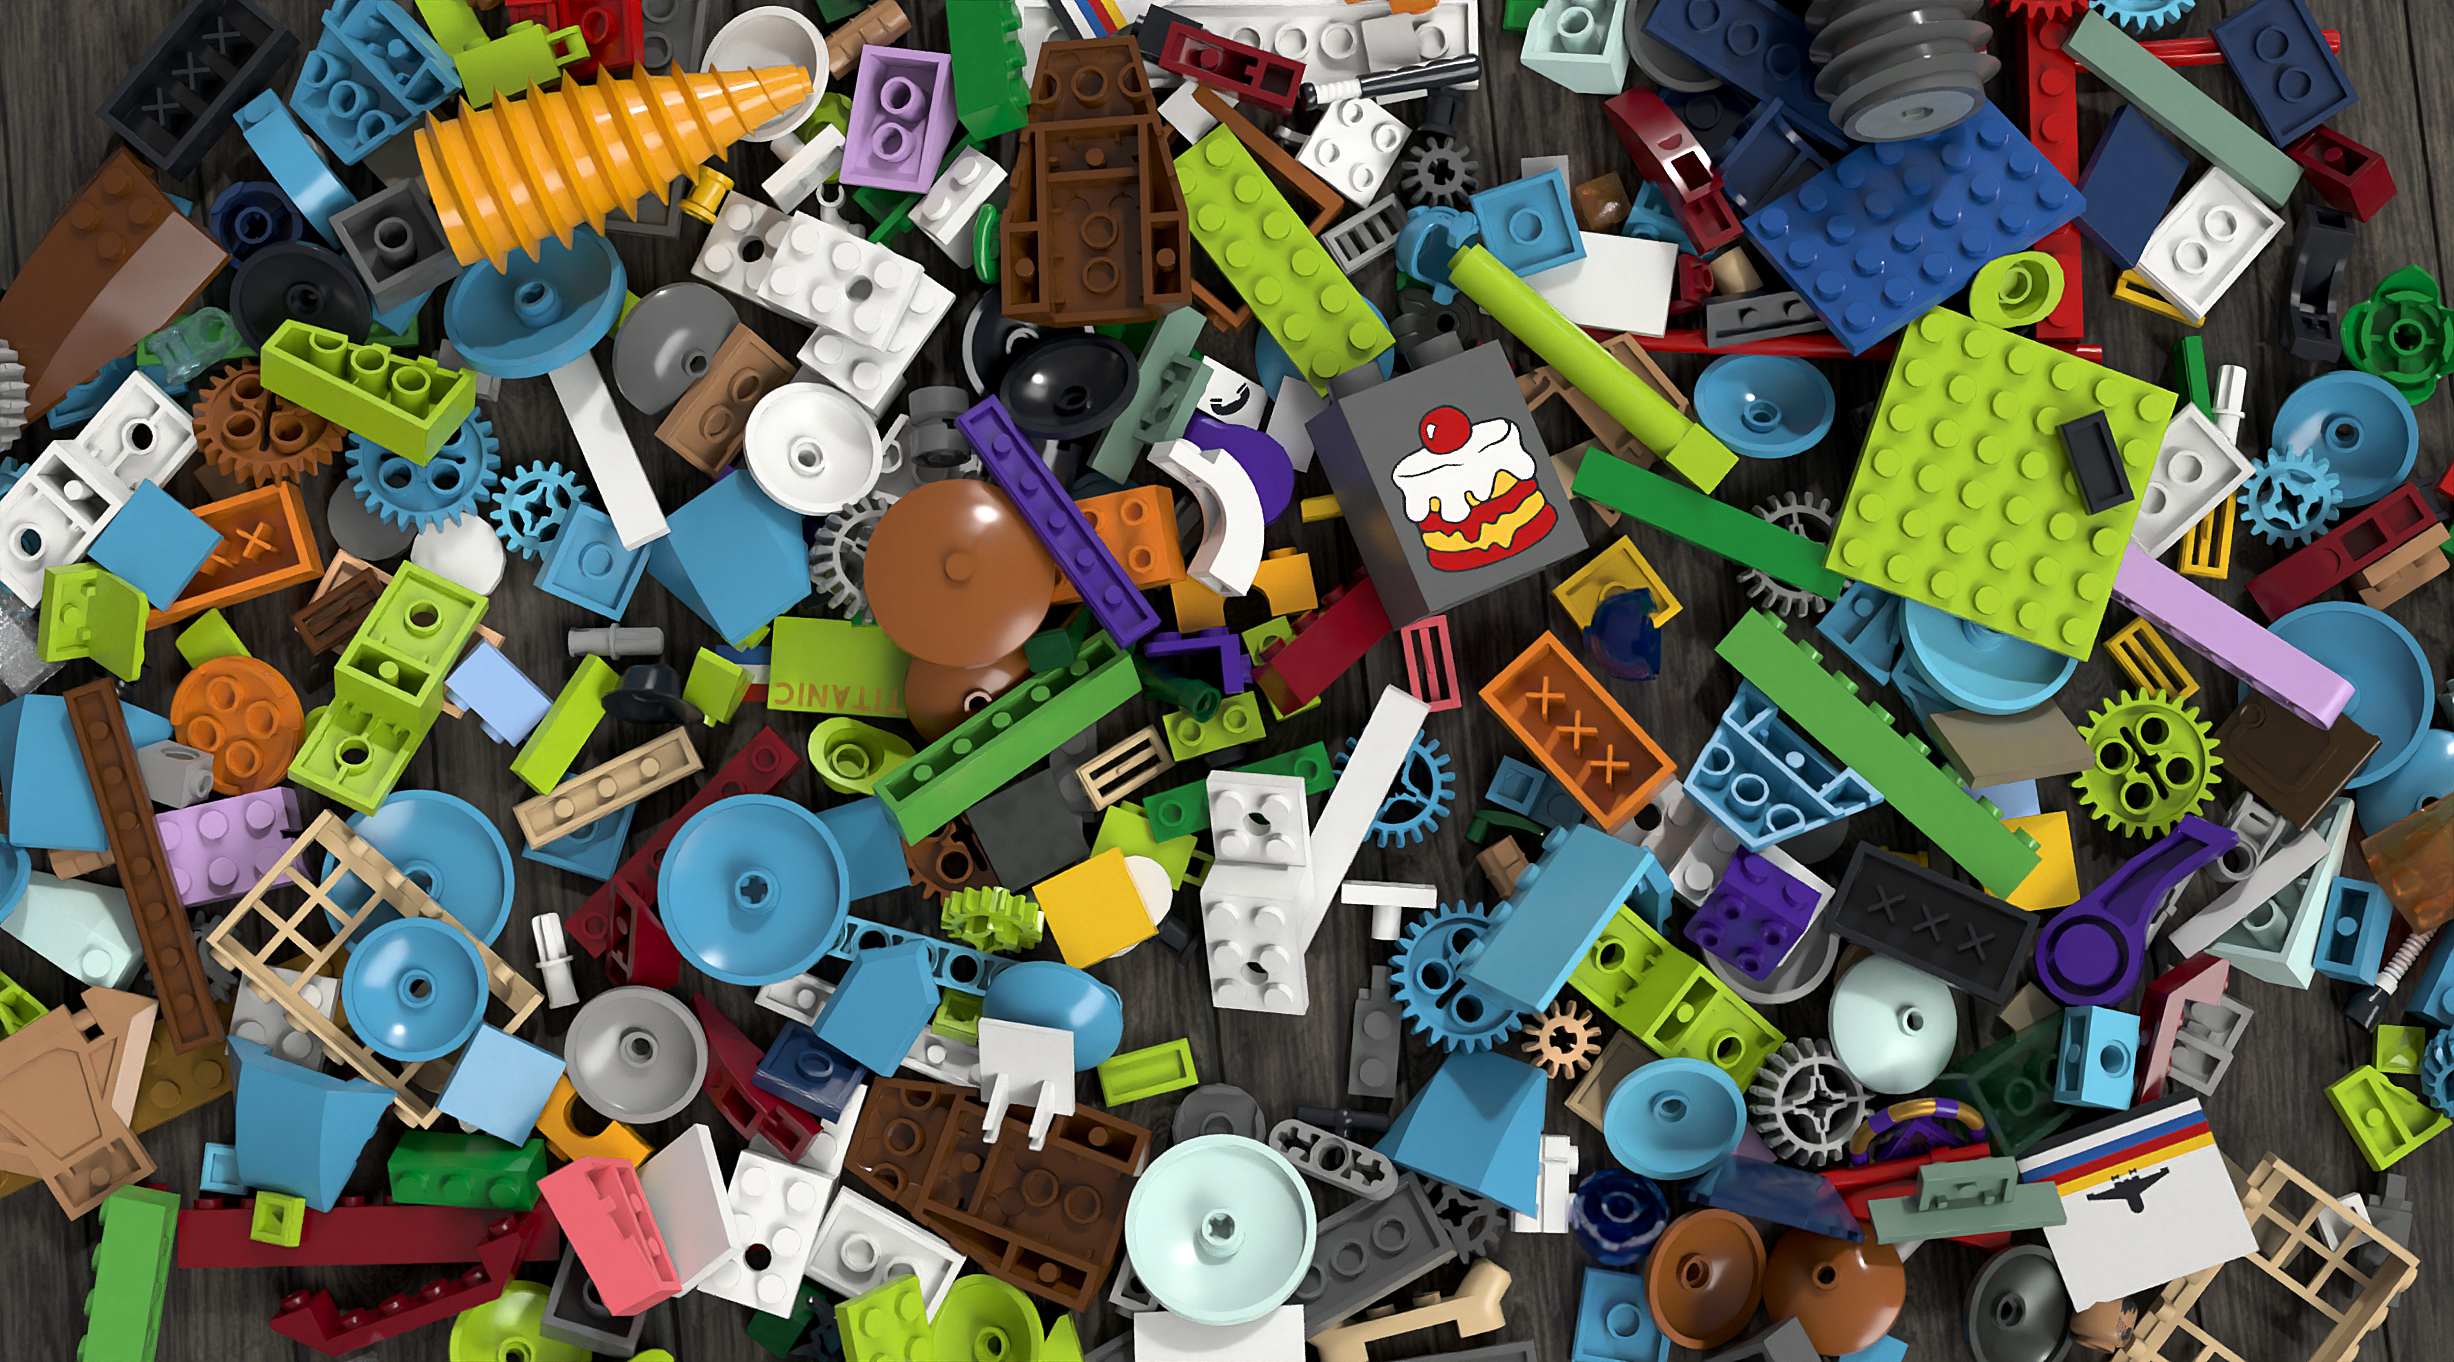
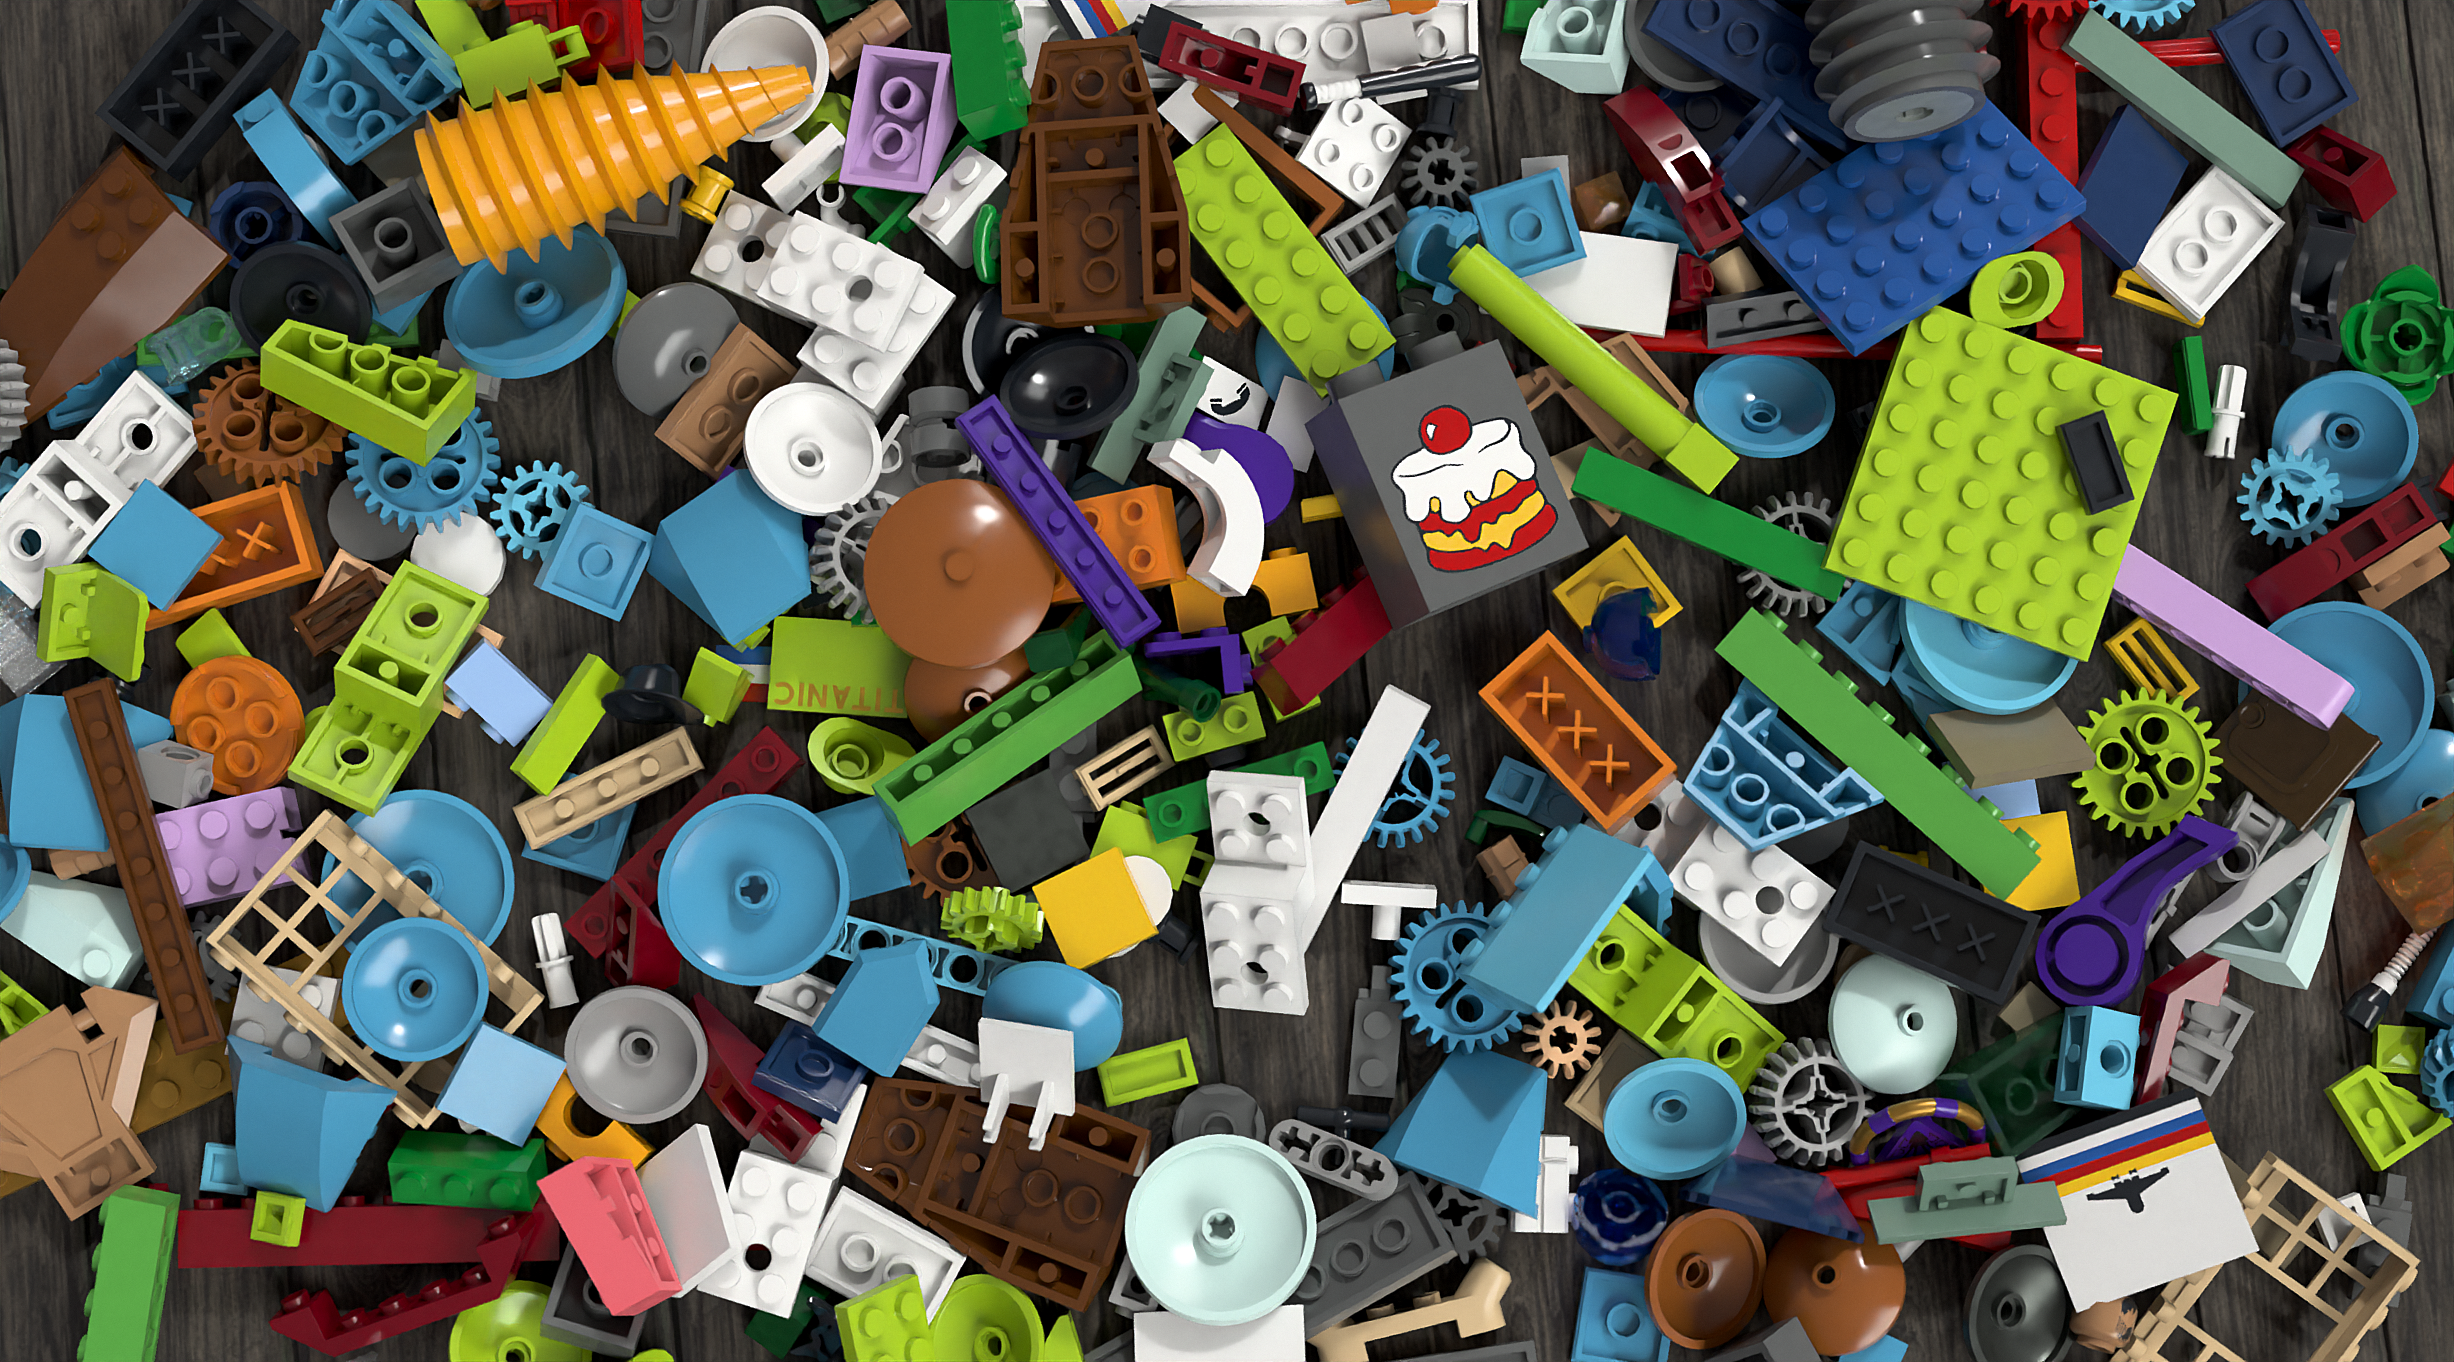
(609, 452): white tile -> none
(615, 641): light grey axle -> none
(958, 1016): lime tile -> none
(1448, 662): coral tile -> none
(1753, 914): dark purple bracket -> none
(2189, 479): white tile -> none
(2201, 568): yellow tile -> none
(2353, 931): dark azure brick -> none

